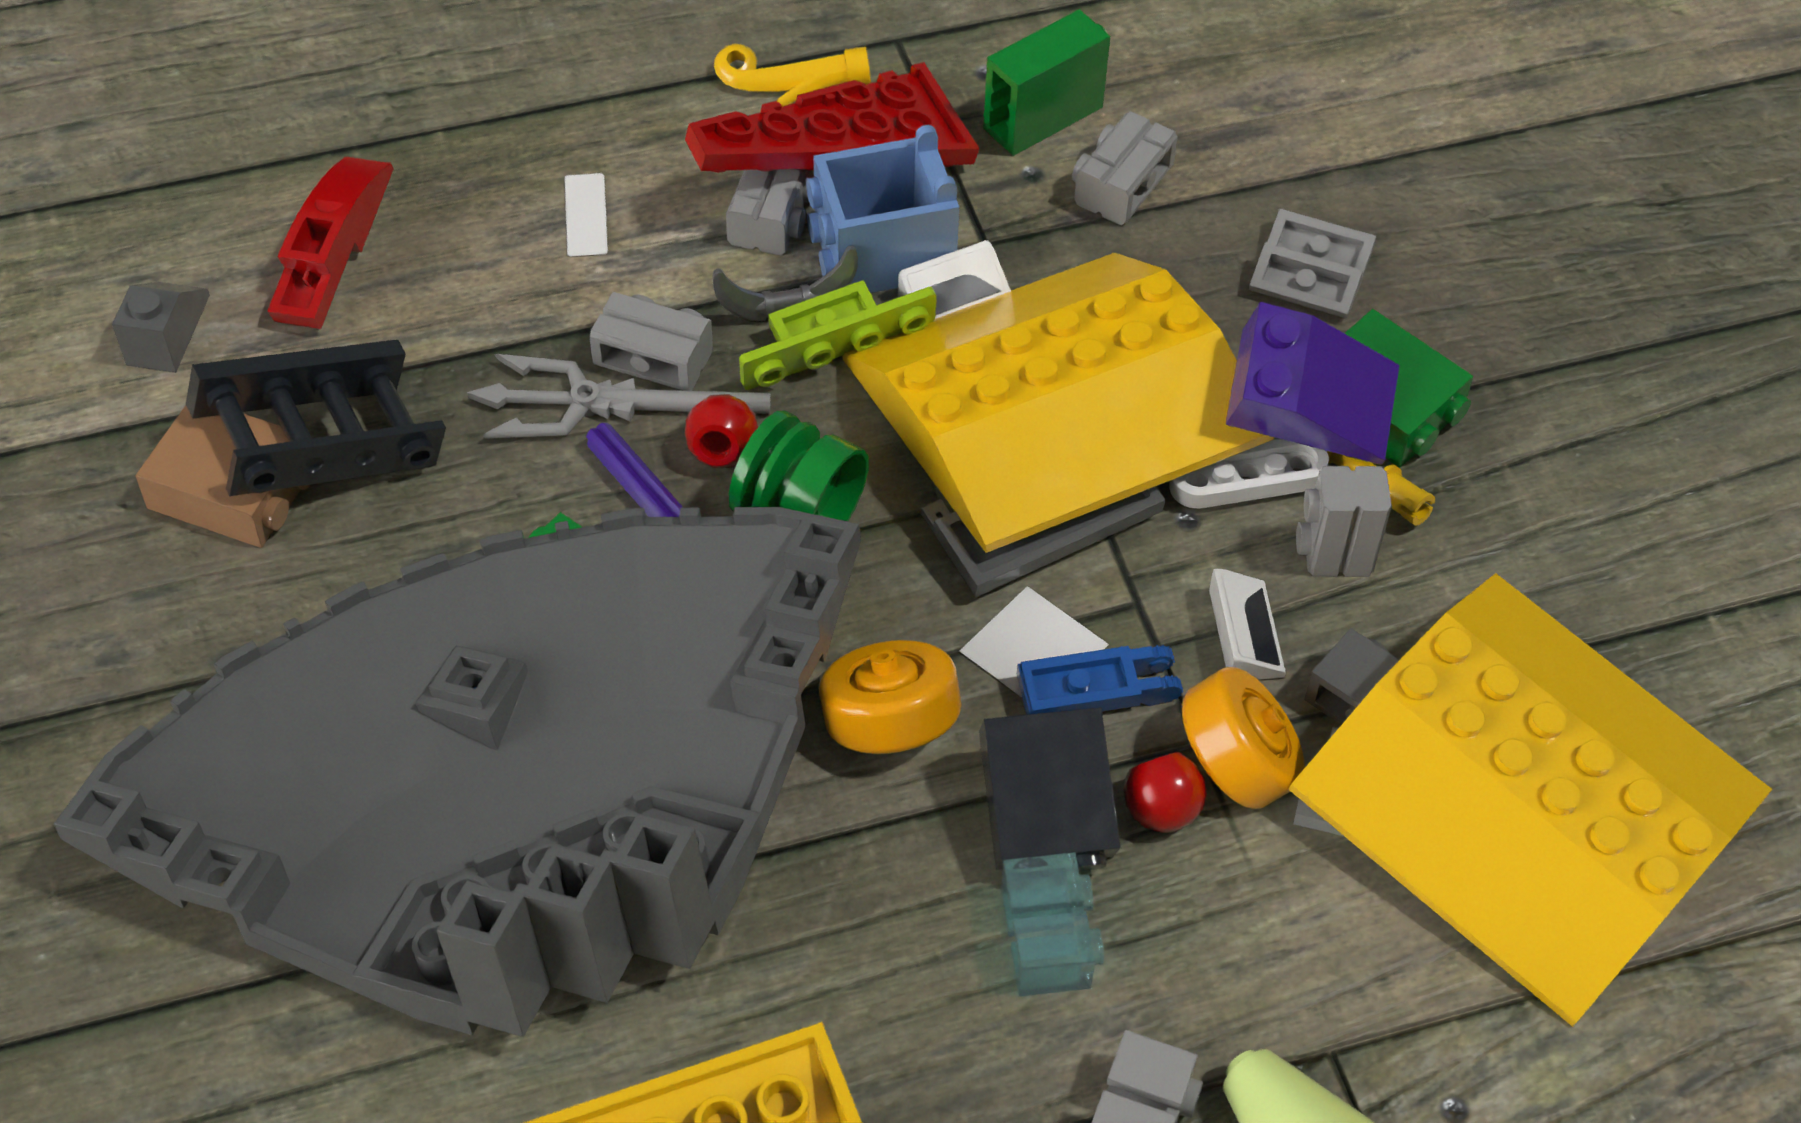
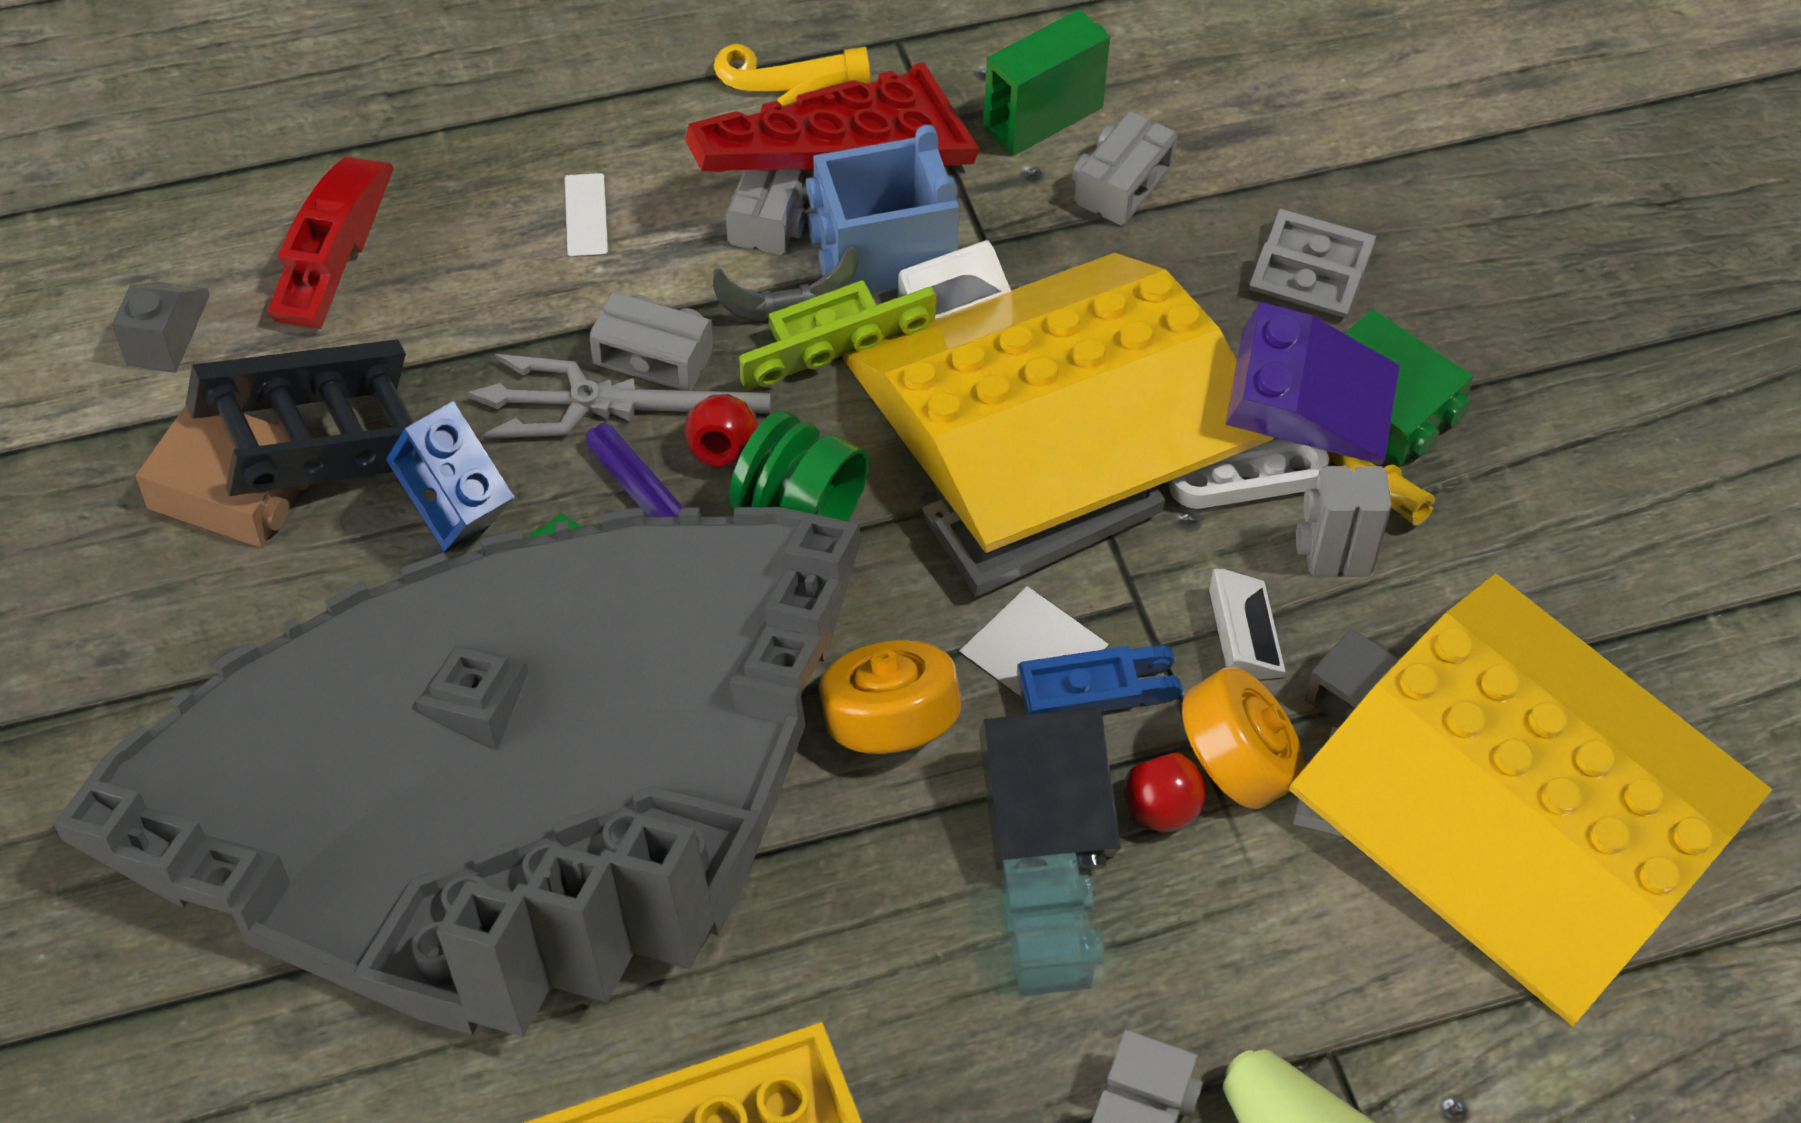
(448, 459): none -> window

